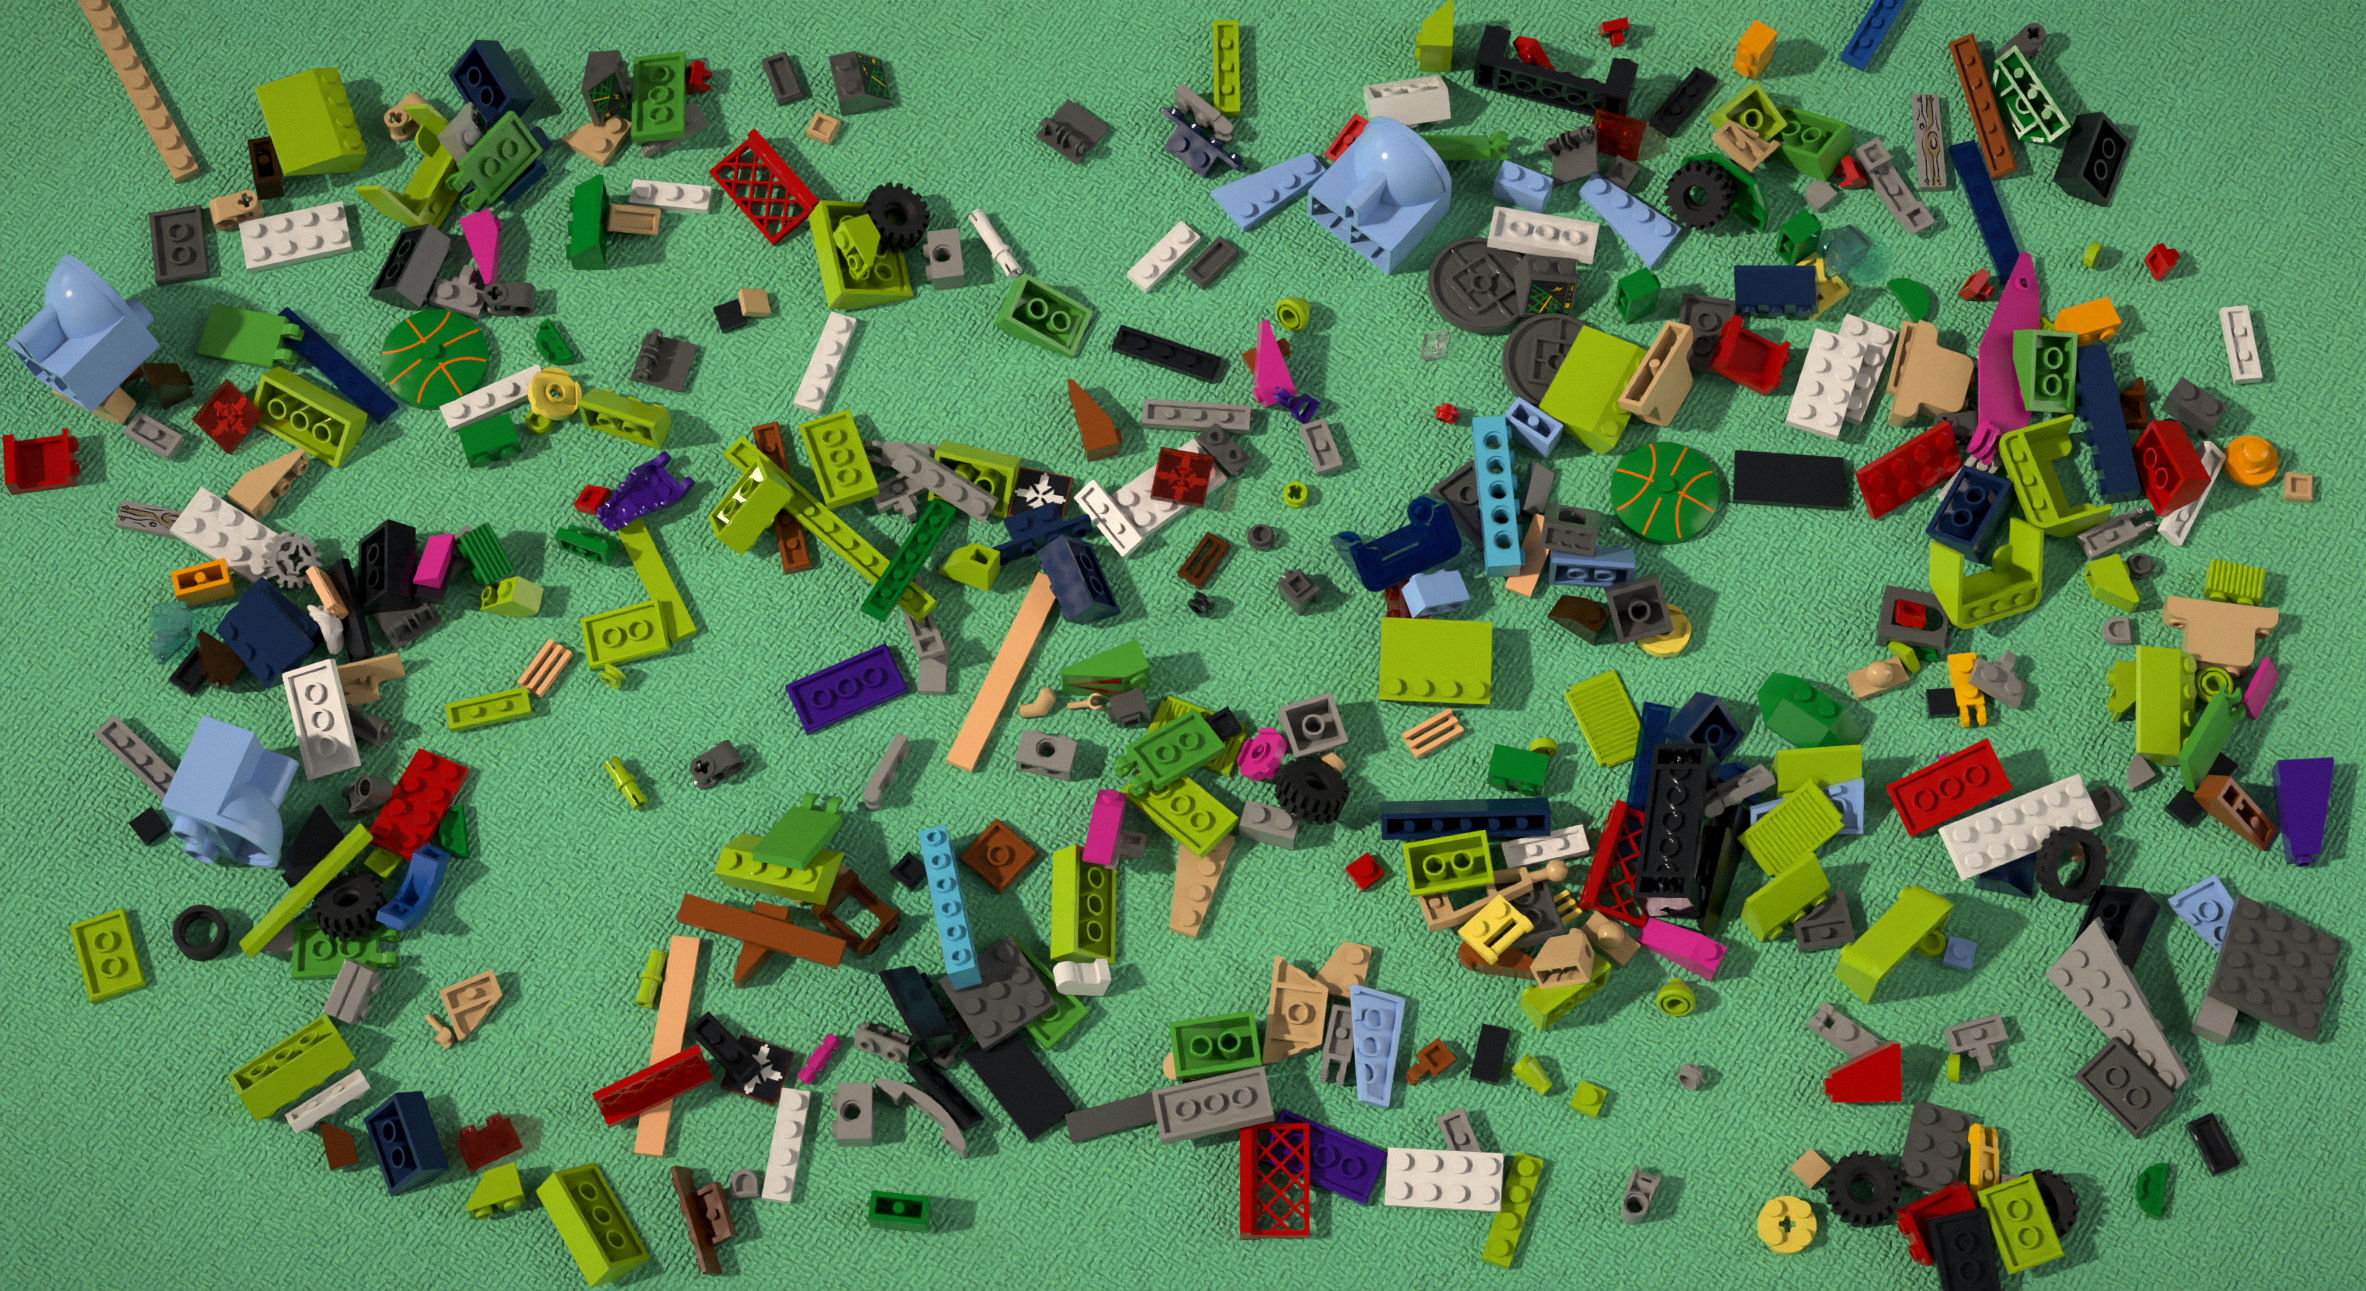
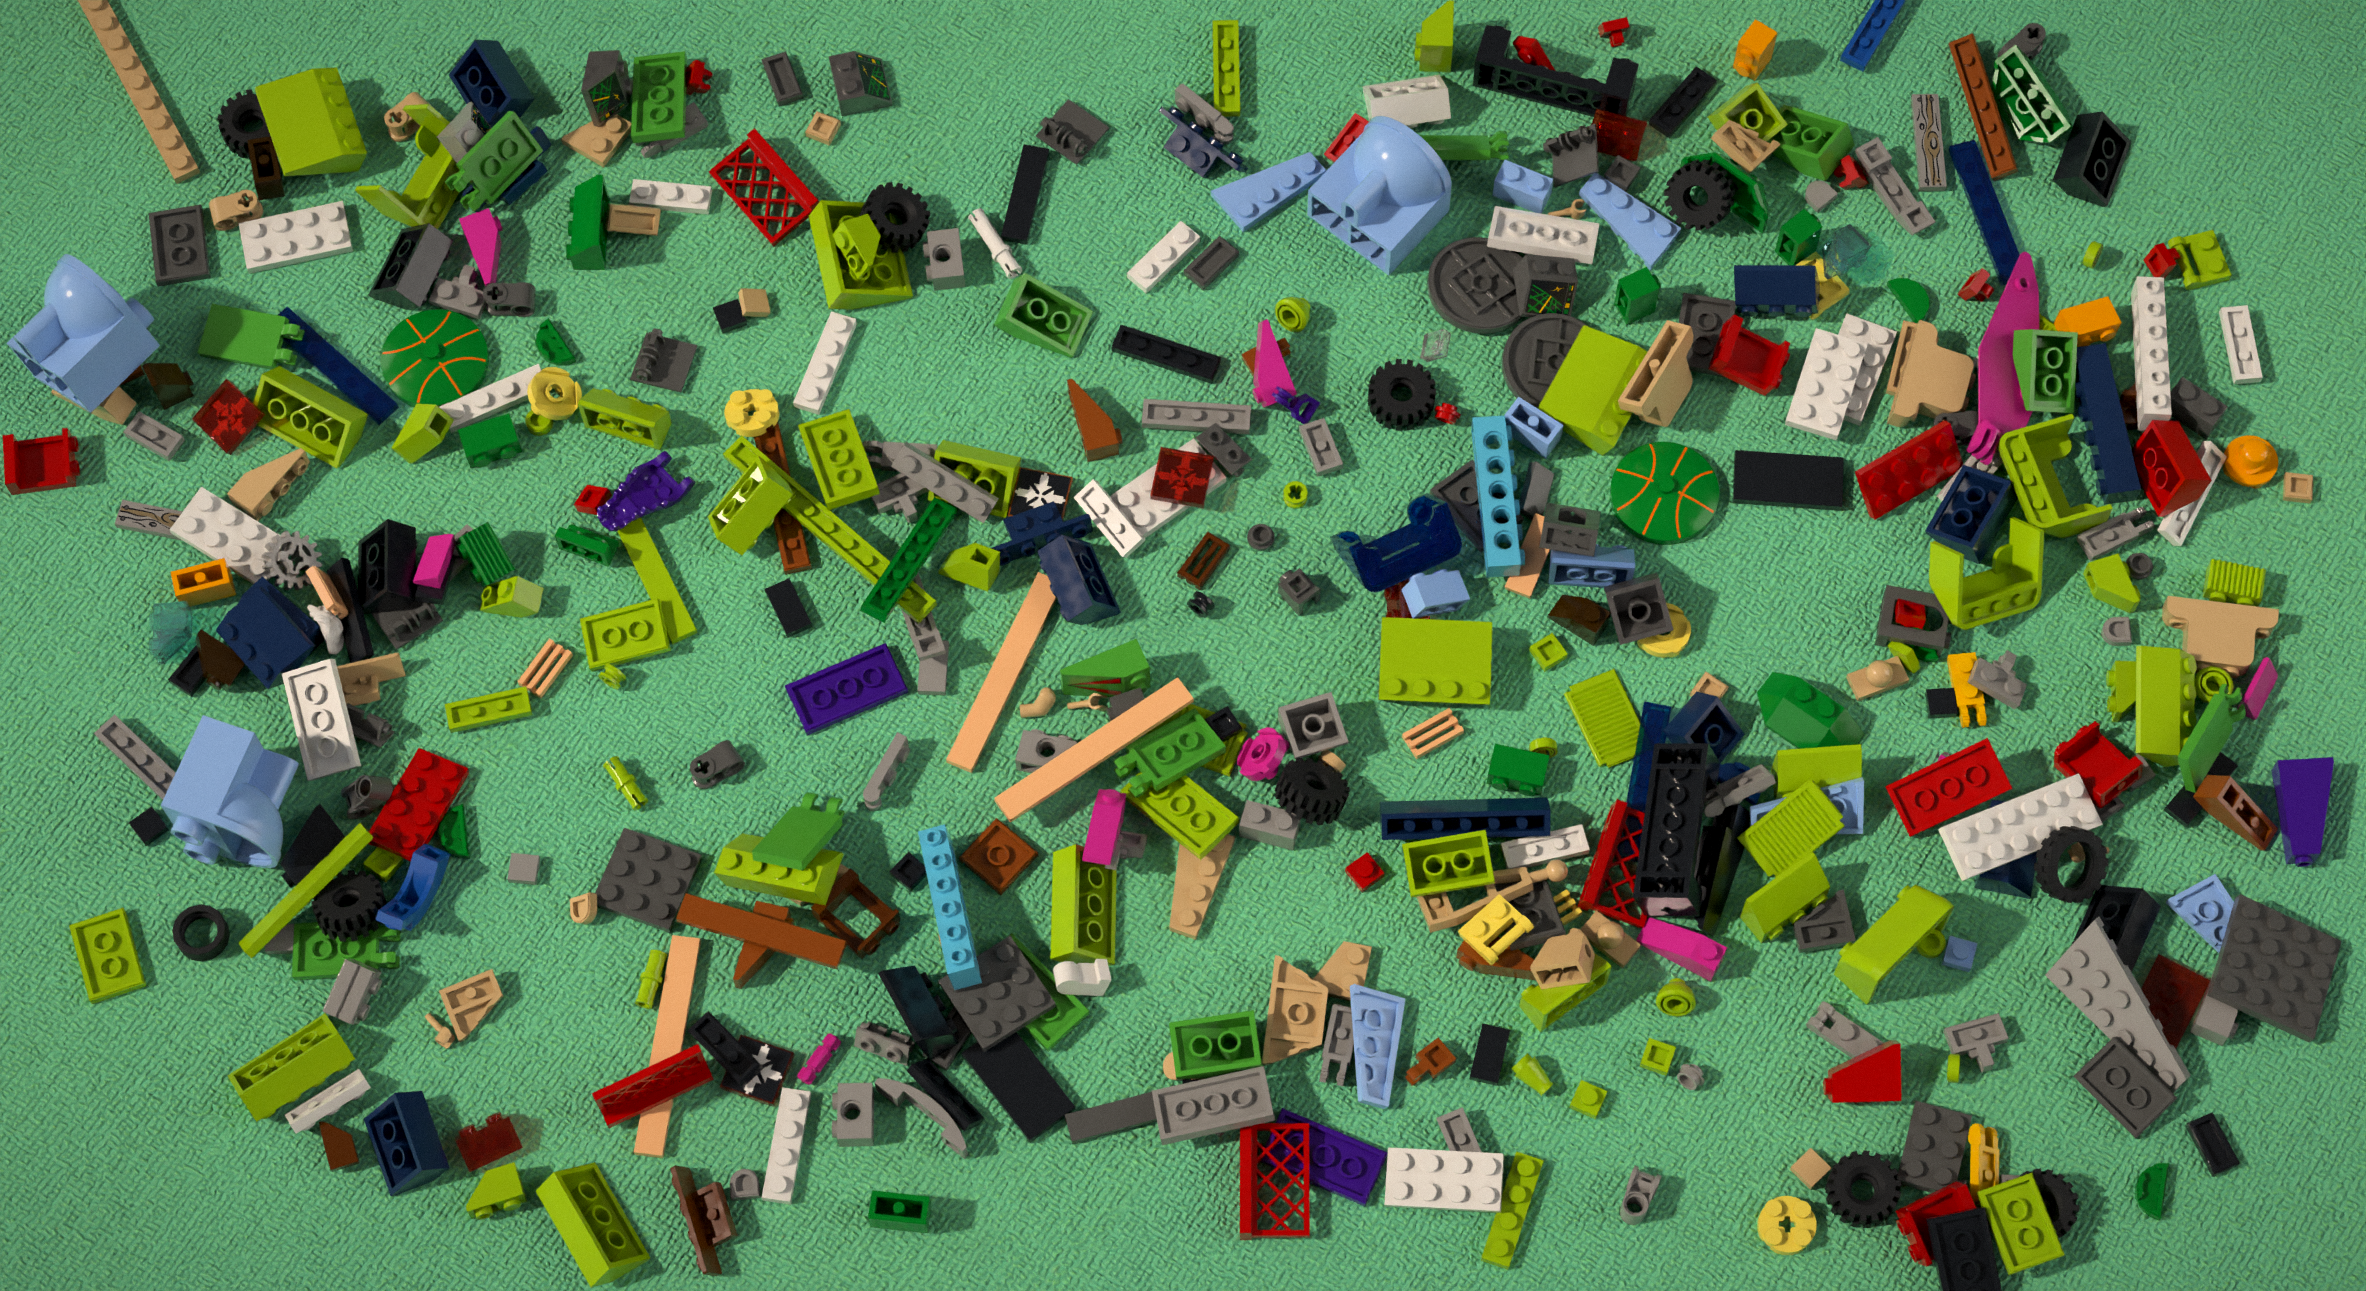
(234, 119): none -> black tyre
(422, 432): none -> lime slope
(523, 868): none -> light grey tile
(583, 908): none -> tan tile
(647, 879): none -> dark grey plate
(744, 401): none -> light yellow plate
(788, 608): none -> black tile
(1025, 194): none -> black tile
(1093, 749): none -> light nougat tile
(1401, 412): none -> black tyre
(1548, 652): none -> lime tile
(1571, 211): none -> tan hand
(1657, 1056): none -> lime plate
(1710, 685): none -> tan tile
(2099, 763): none -> red panel
(2150, 351): none -> white brick
(2173, 996): none -> clear red tile
(2207, 258): none -> lime plate

